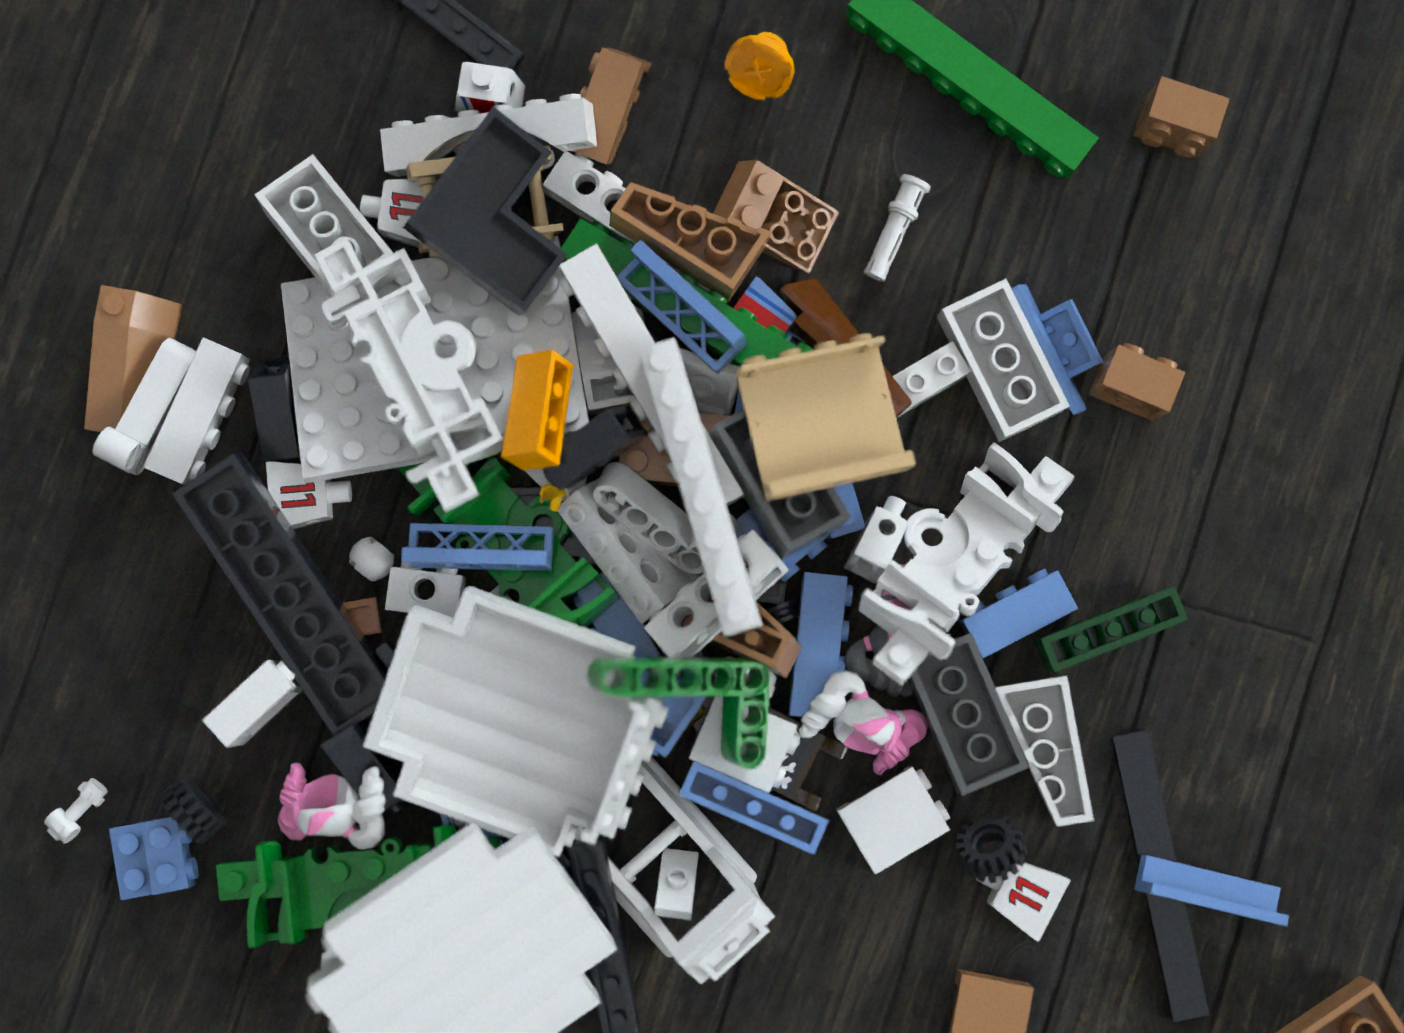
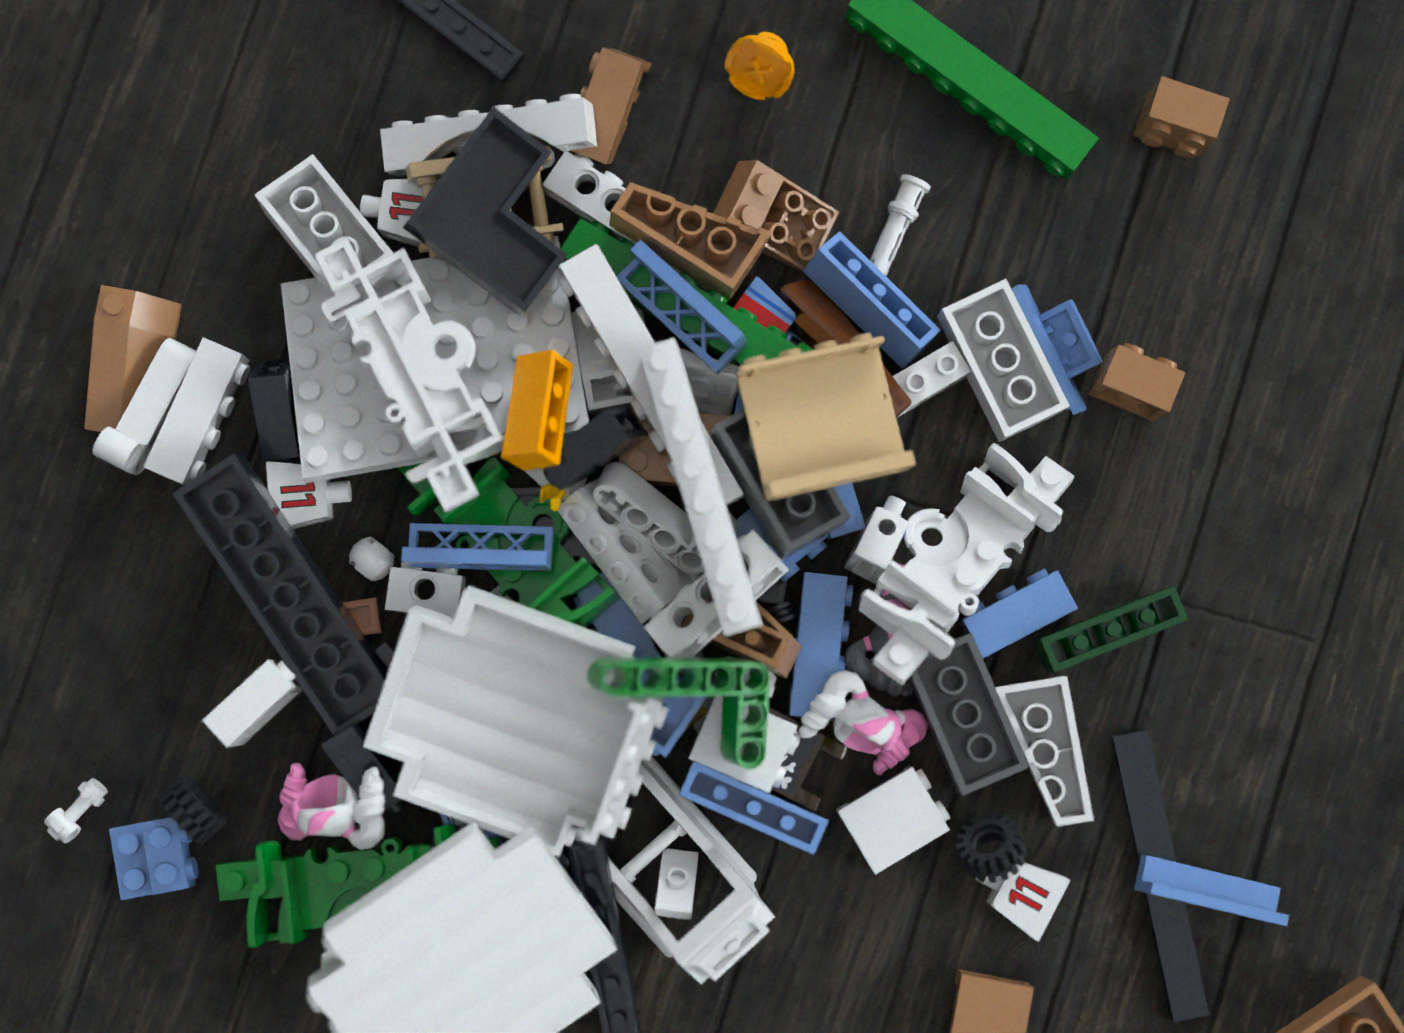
(487, 86): white torso -> none
(871, 299): none -> medium blue brick

